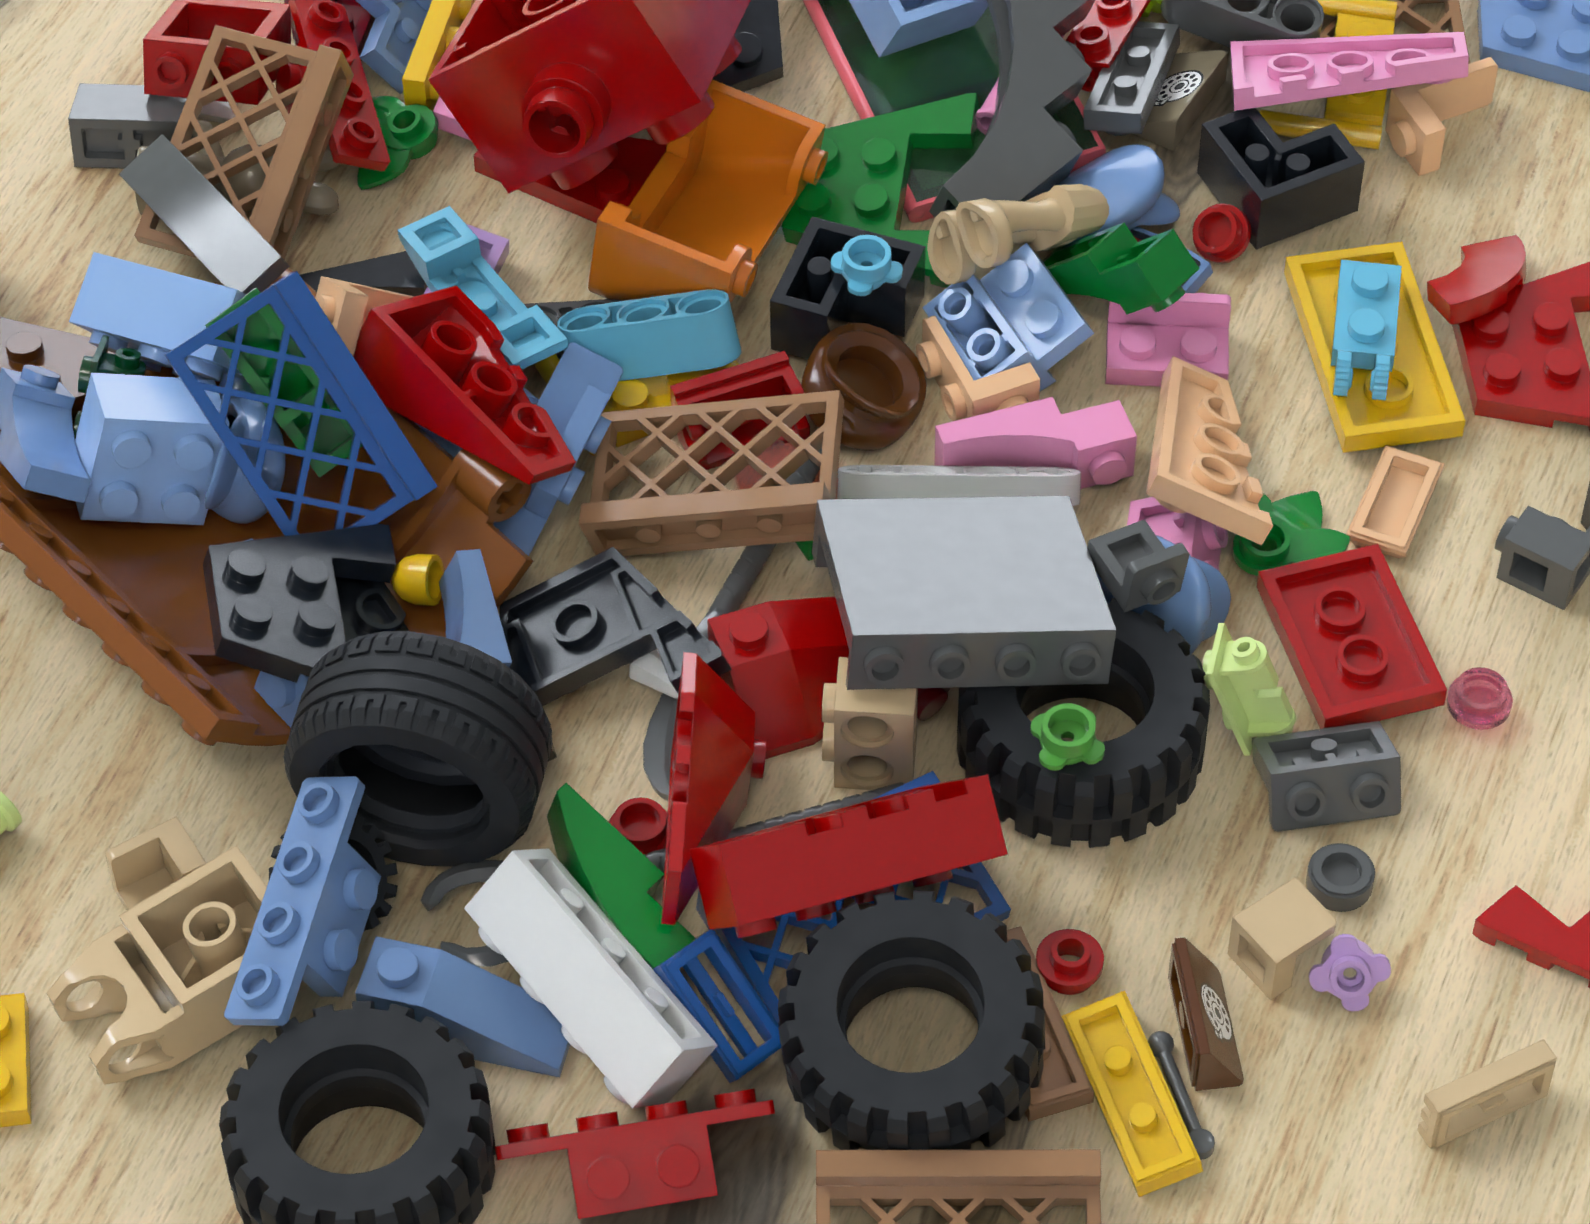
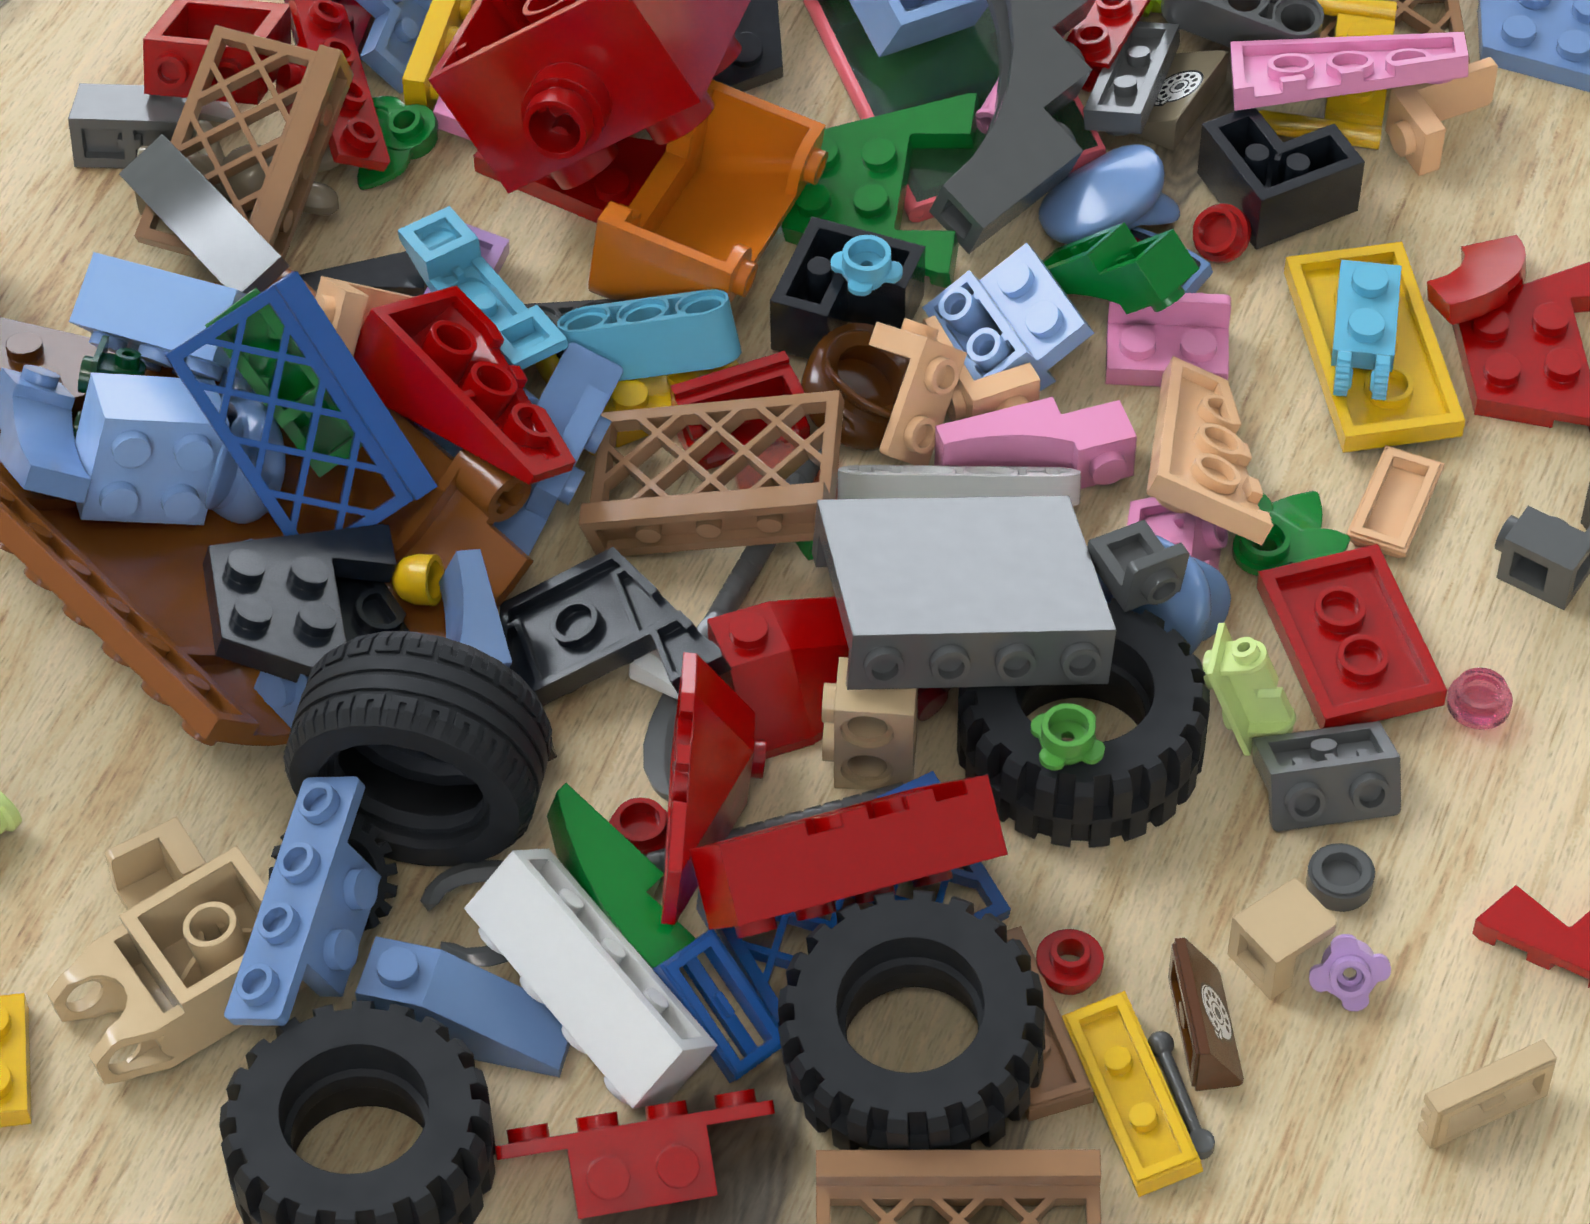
(924, 390): none -> light nougat bracket
(985, 229): tan piece -> none

